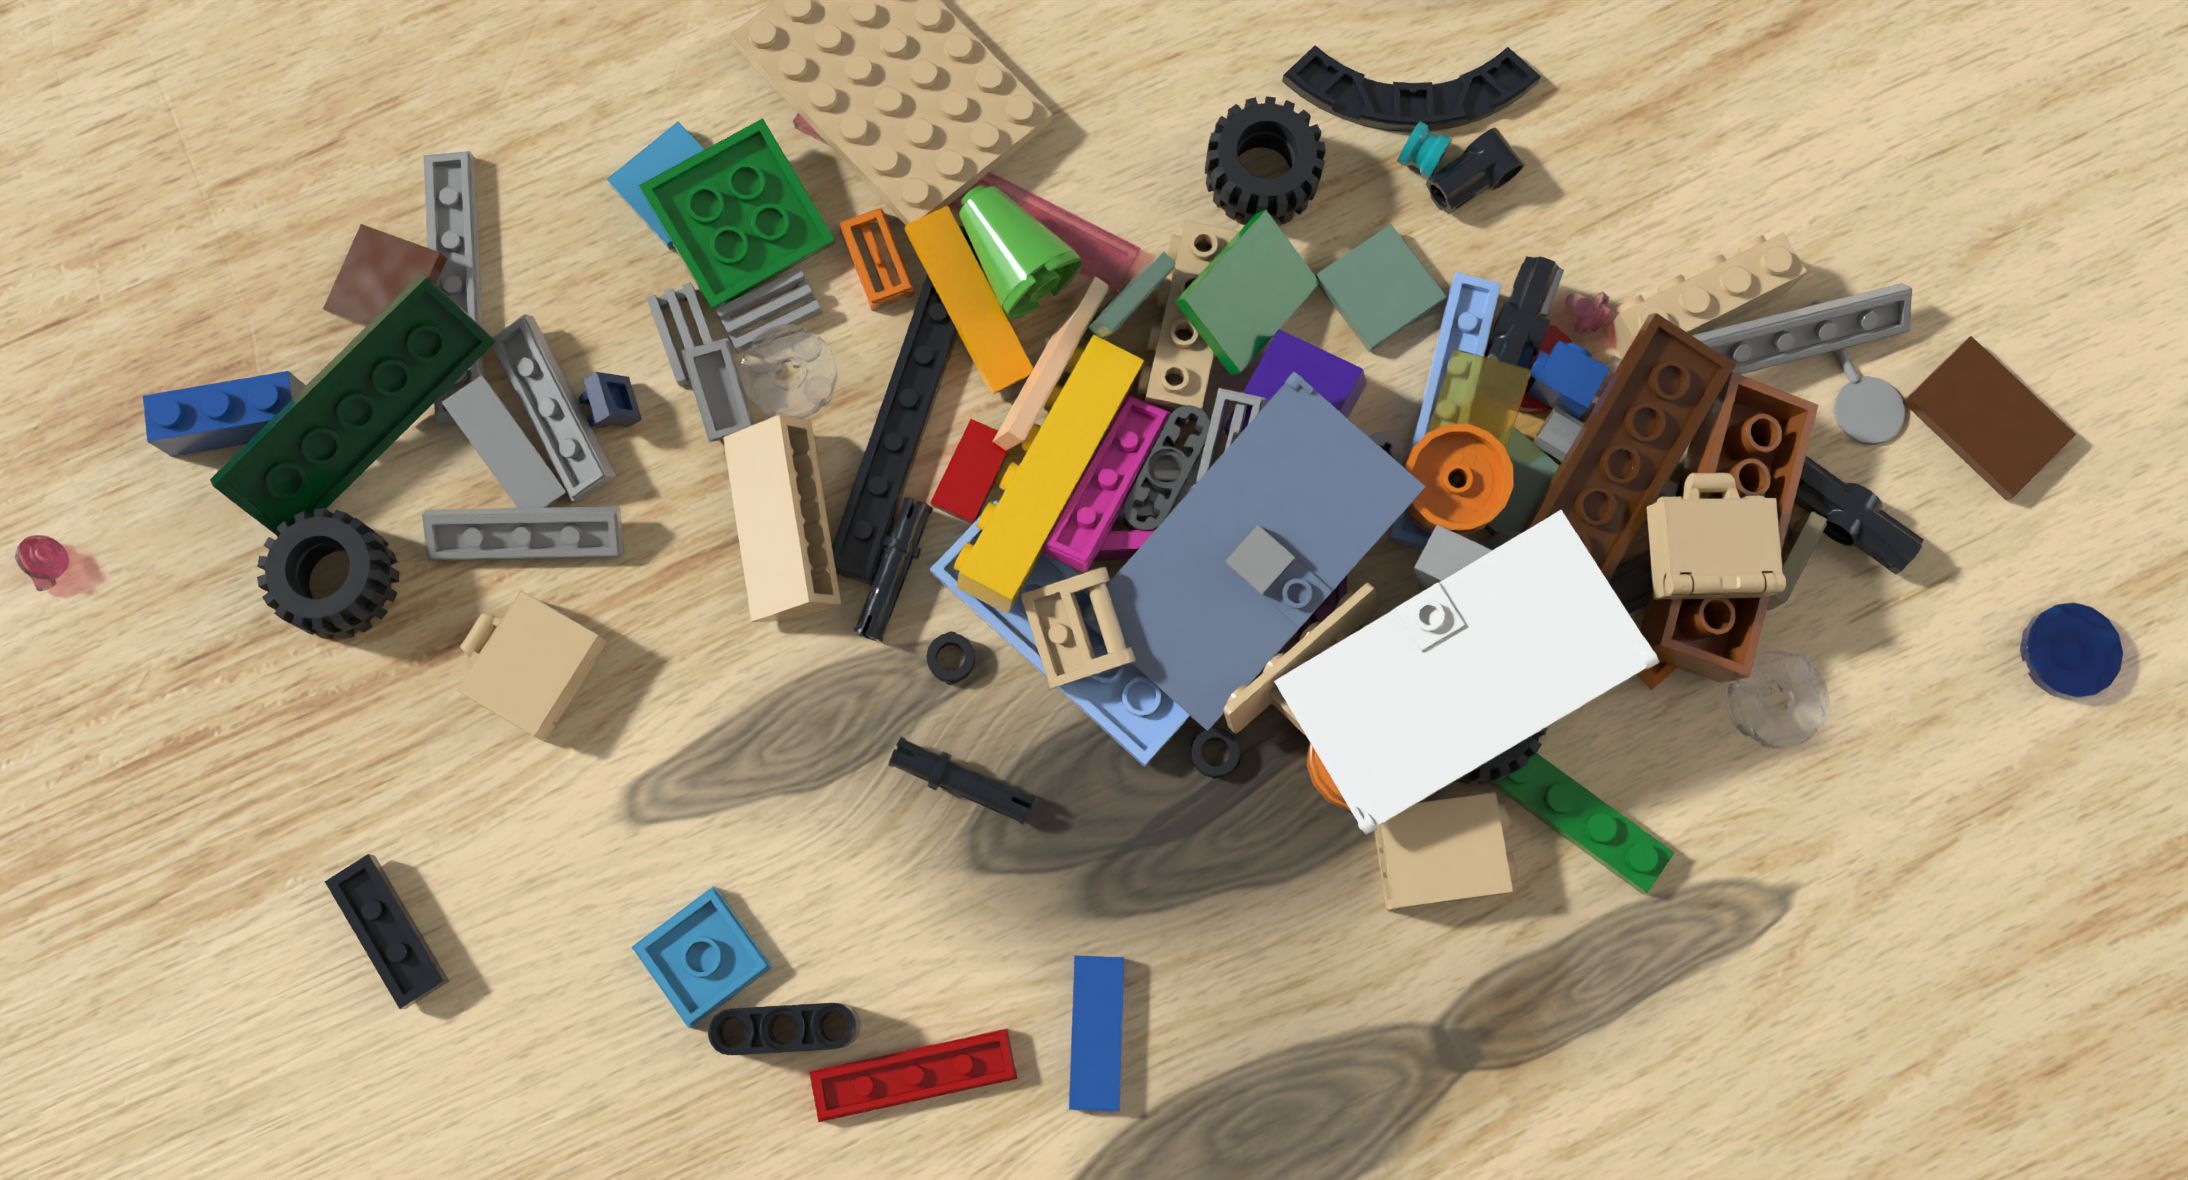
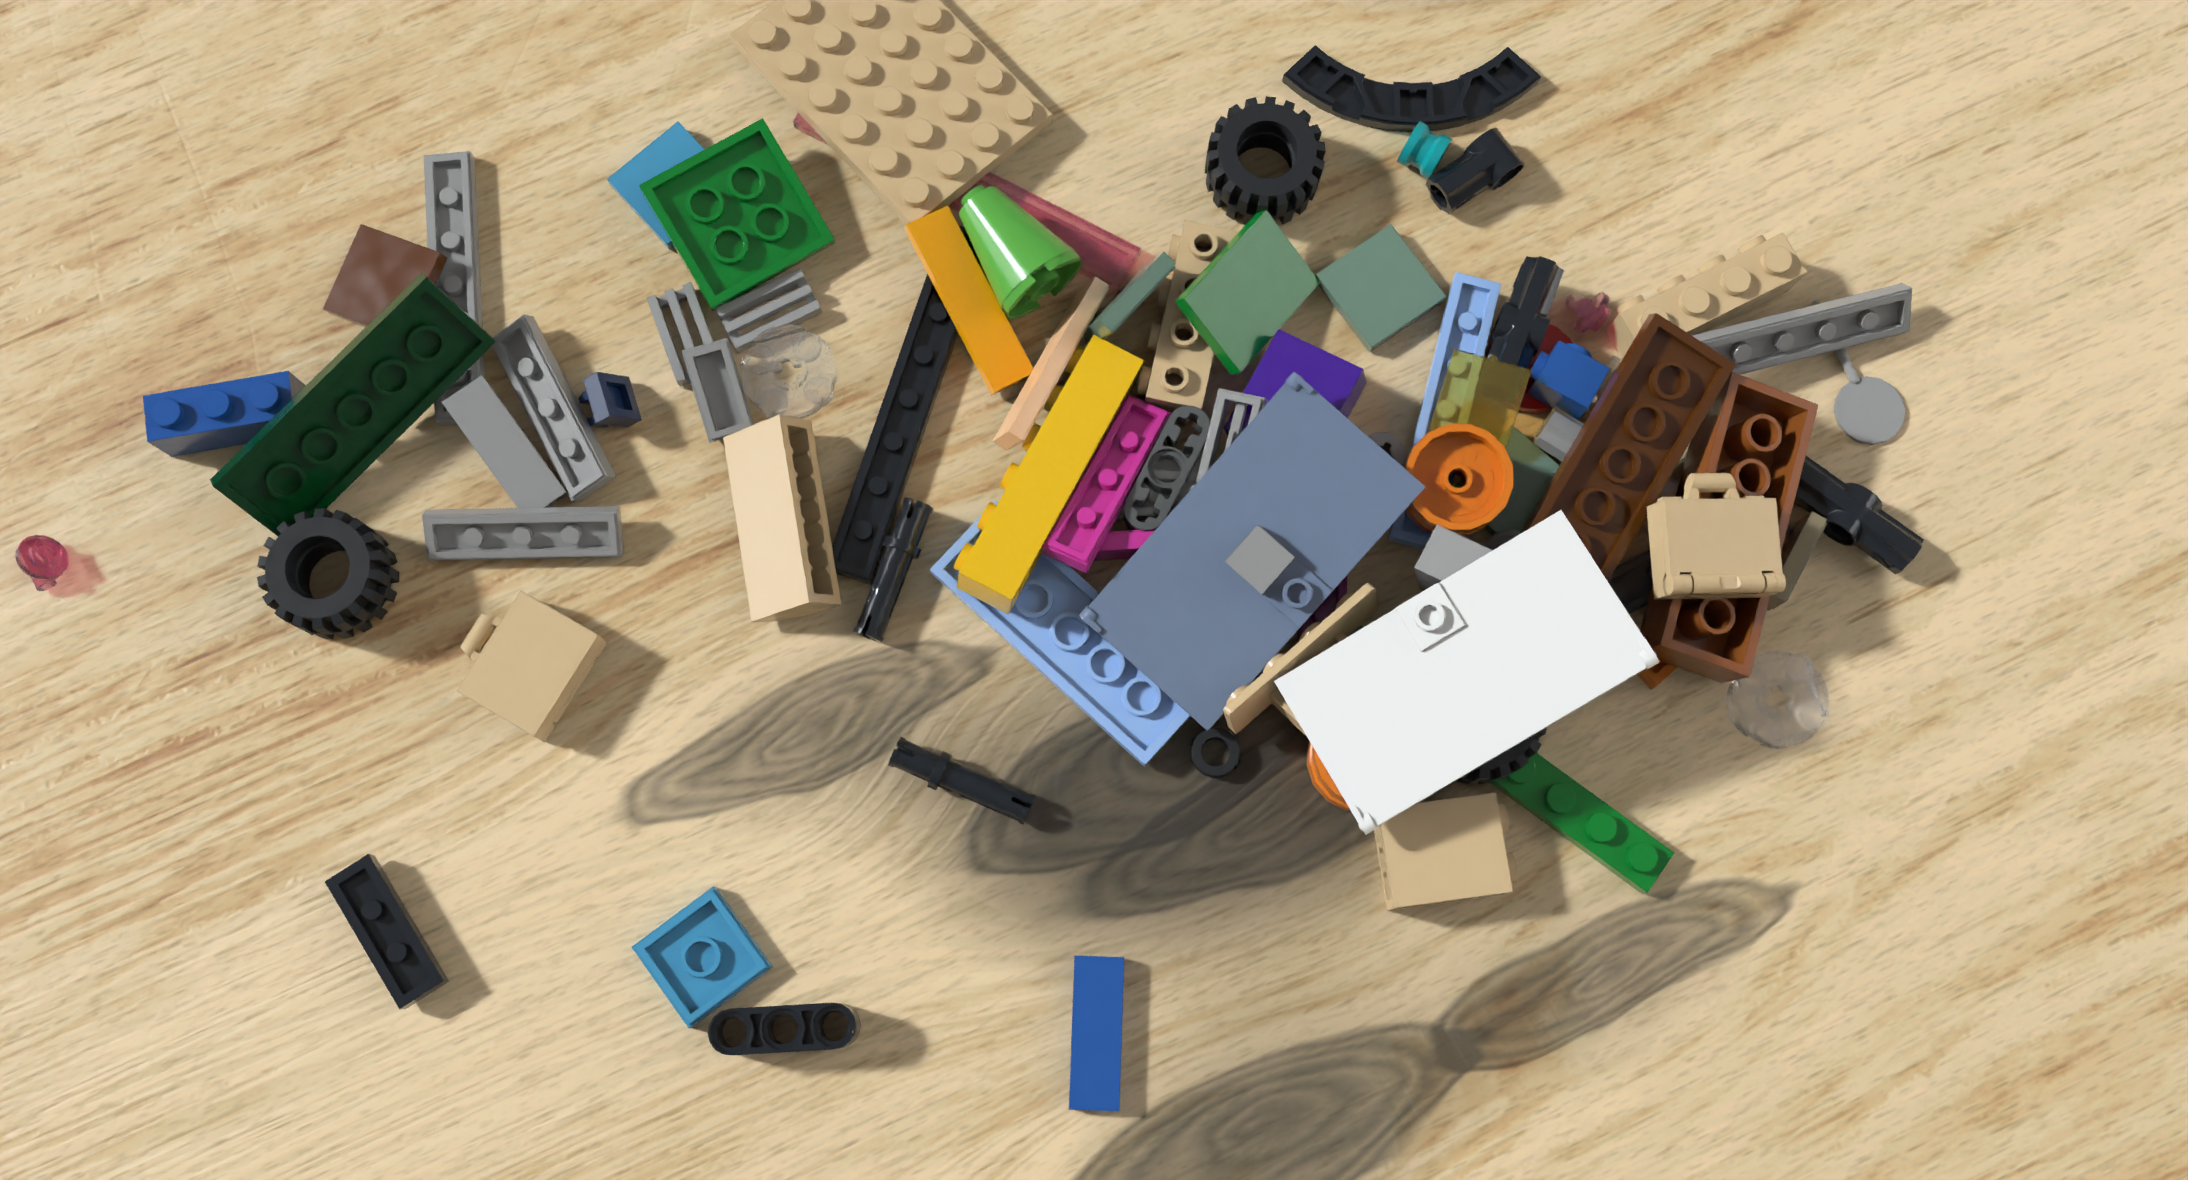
(890, 293): orange tile -> none
(913, 1075): red tile -> none
(942, 641): black piece -> none
(970, 473): red tile -> none
(1062, 631): tan plate -> none
(1989, 418): reddish brown tile -> none
(2071, 651): clear blue tile -> none

